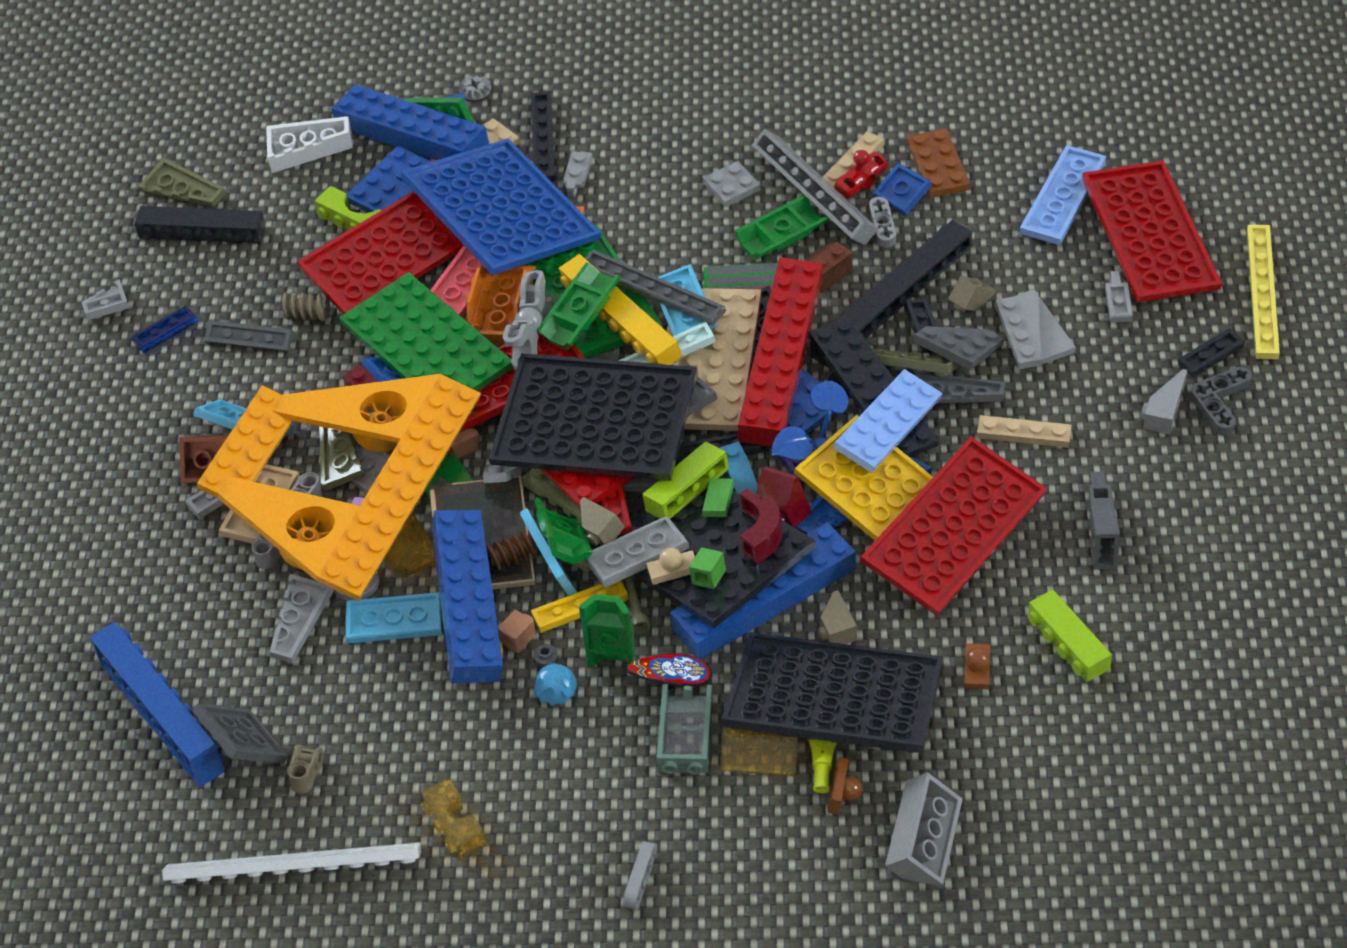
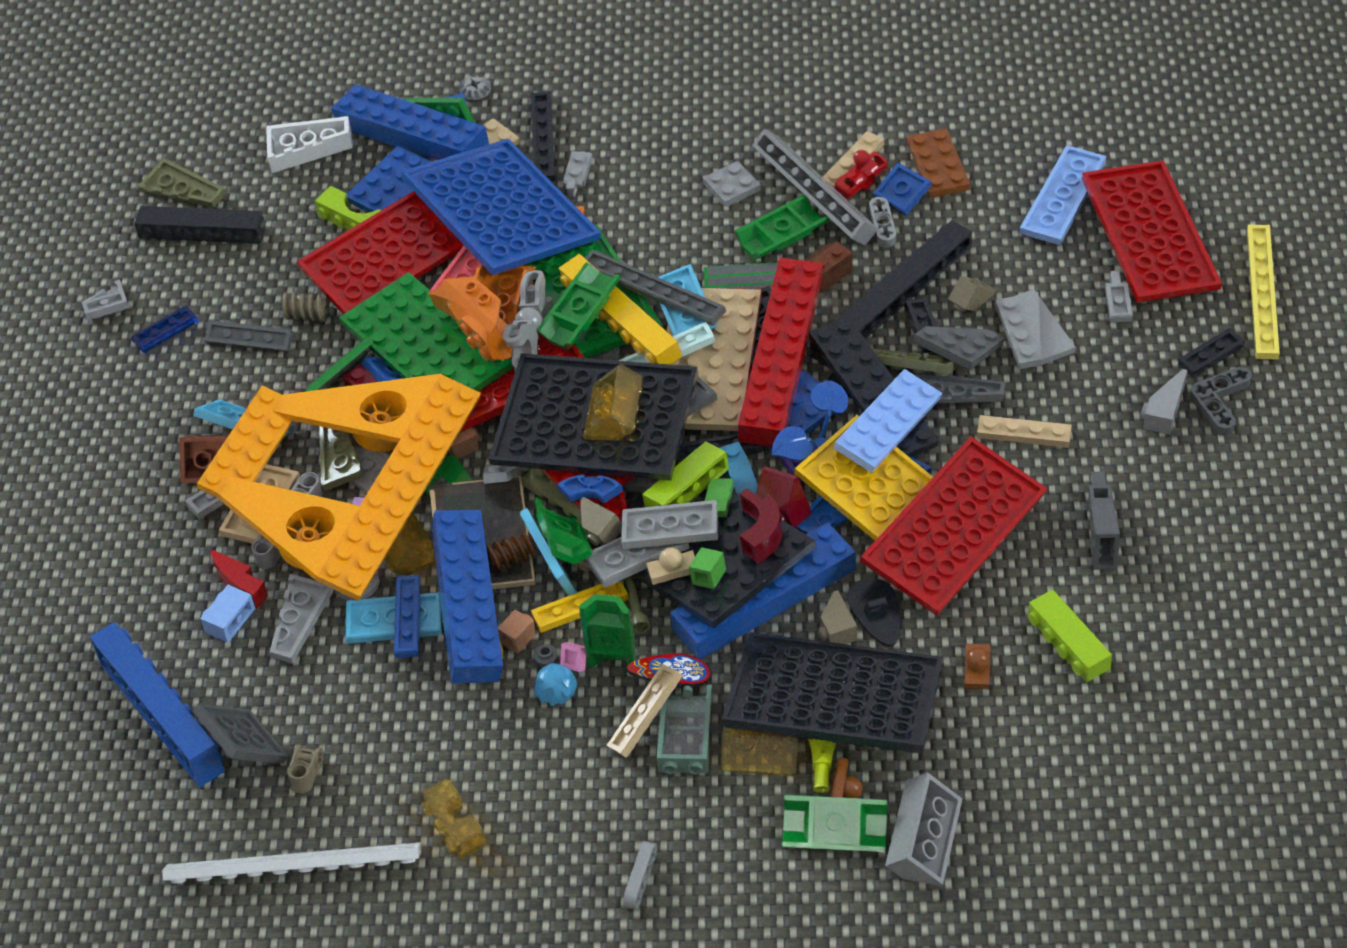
(227, 613): none -> light blue brick
(239, 576): none -> red slope
(342, 366): none -> green tile
(407, 616): none -> blue tile
(476, 314): none -> orange slope
(573, 656): none -> bright pink plate
(598, 488): none -> blue tile
(613, 405): none -> clear yellow slope
(644, 710): none -> tan plate
(669, 524): none -> light grey plate
(835, 823): none -> piece
(876, 609): none -> black shield

